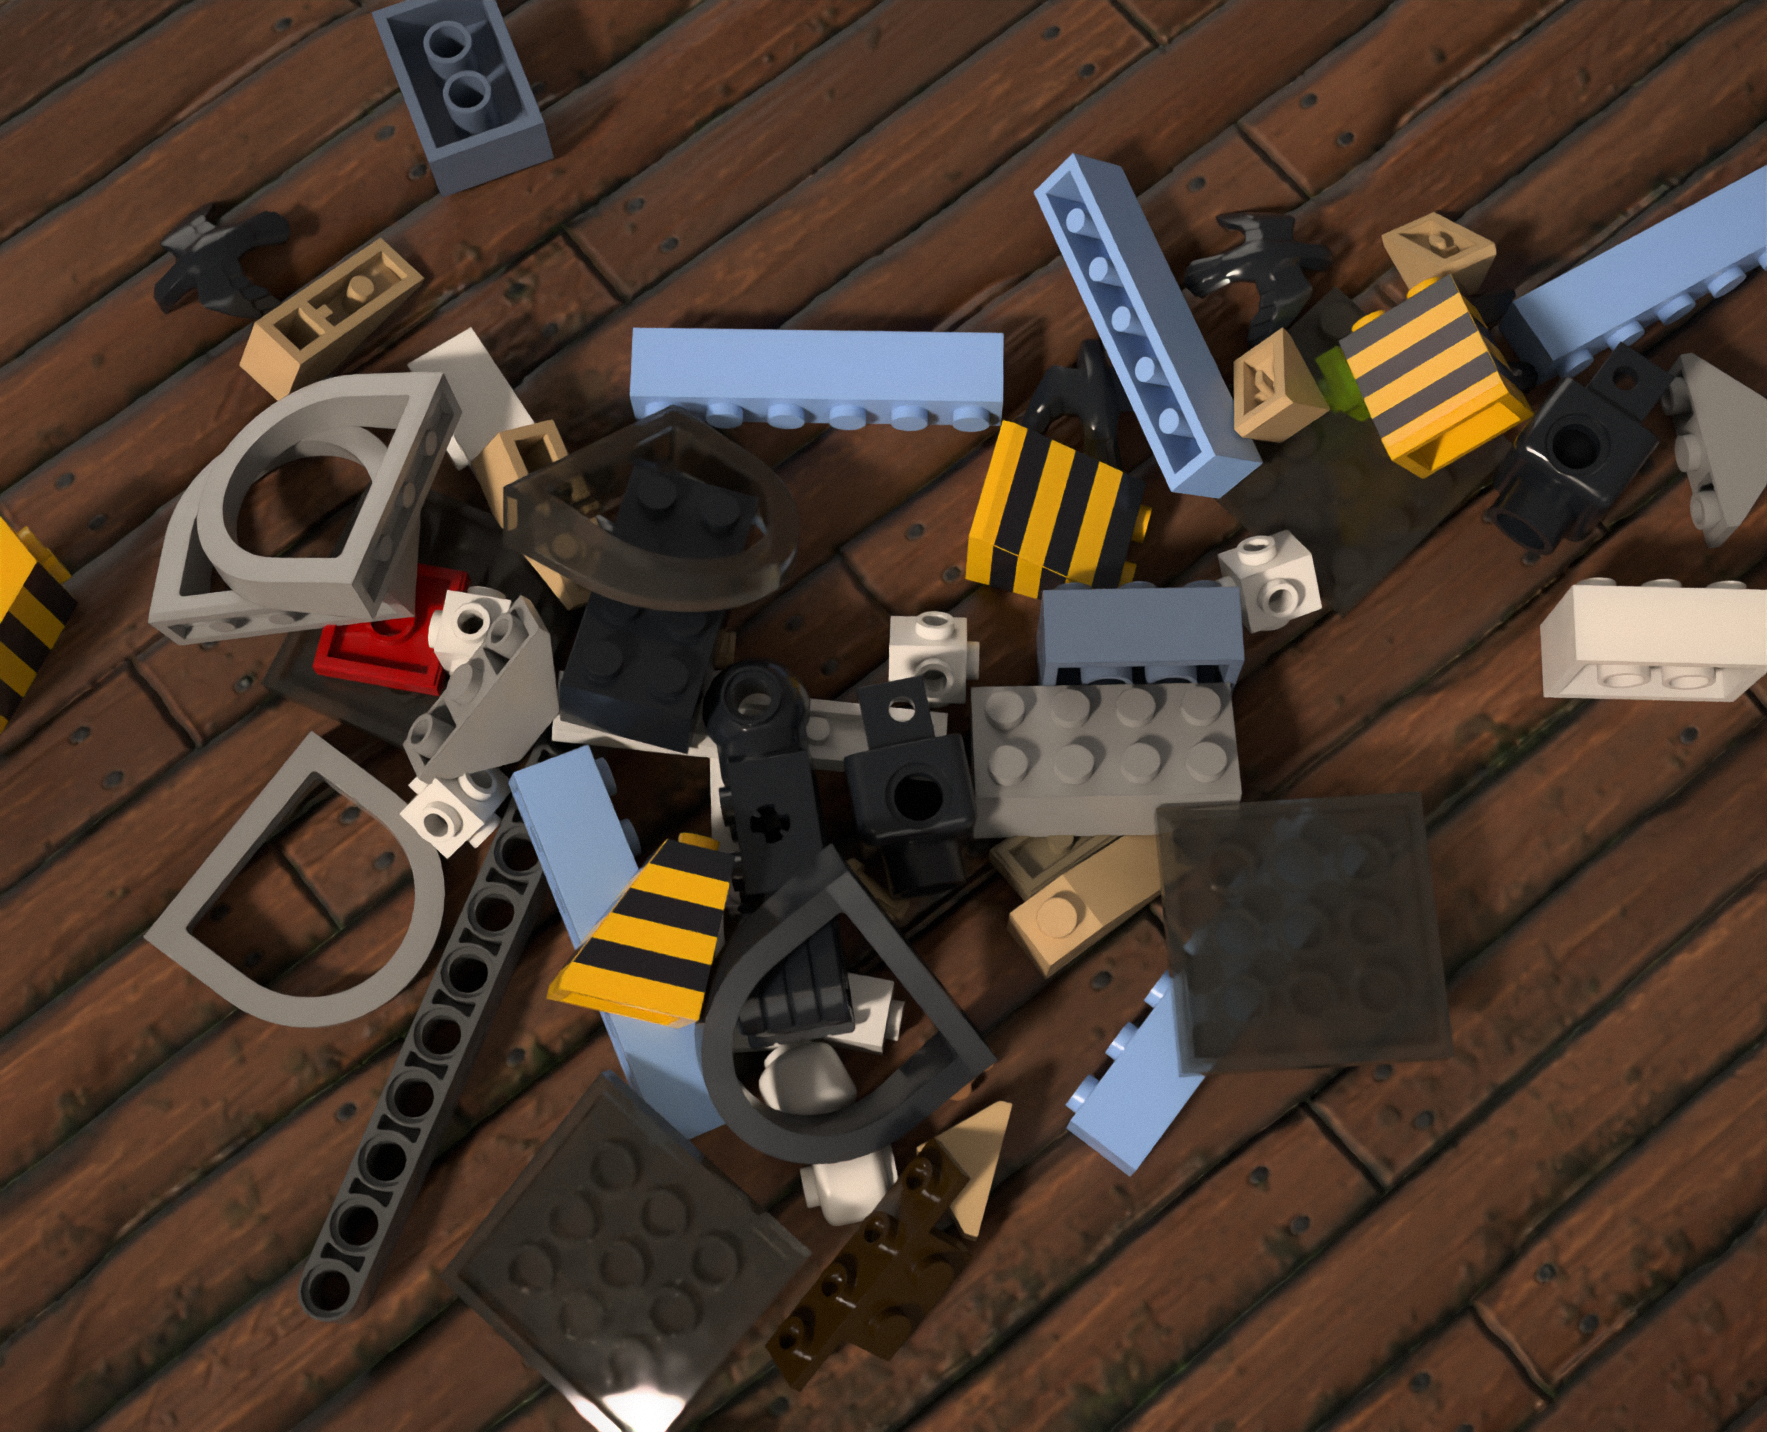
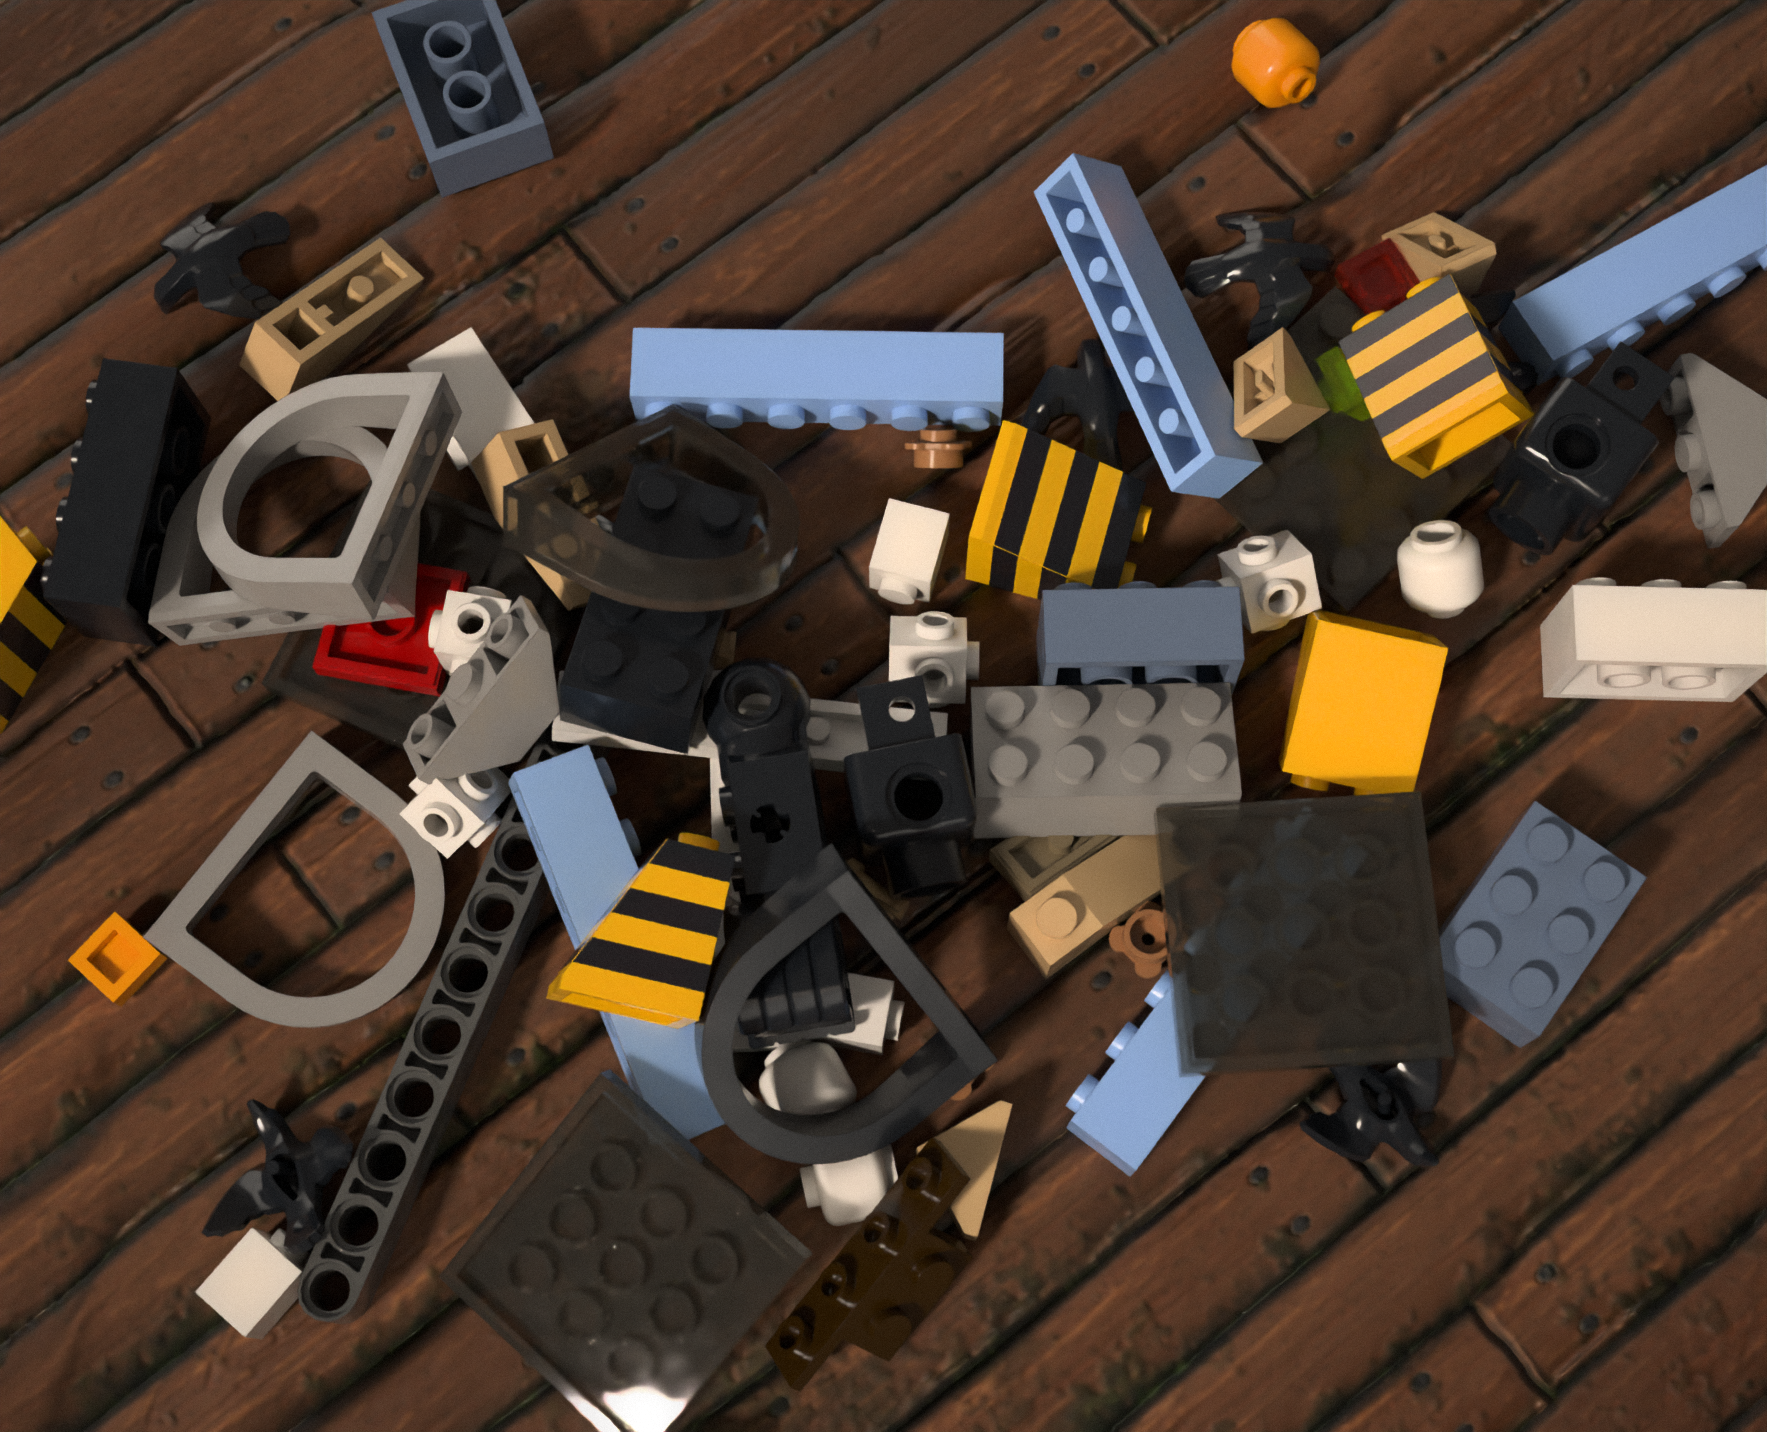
(117, 959): none -> light orange plate
(127, 479): none -> black brick
(255, 1283): none -> white brick
(288, 1183): none -> black animal
(908, 552): none -> white brick
(938, 448): none -> medium nougat plate
(1128, 940): none -> medium nougat plate
(1275, 62): none -> light orange head
(1360, 704): none -> yellow slope
(1377, 278): none -> clear red plate
(1380, 1110): none -> black animal
(1440, 569): none -> white head
(1532, 923): none -> sand blue brick

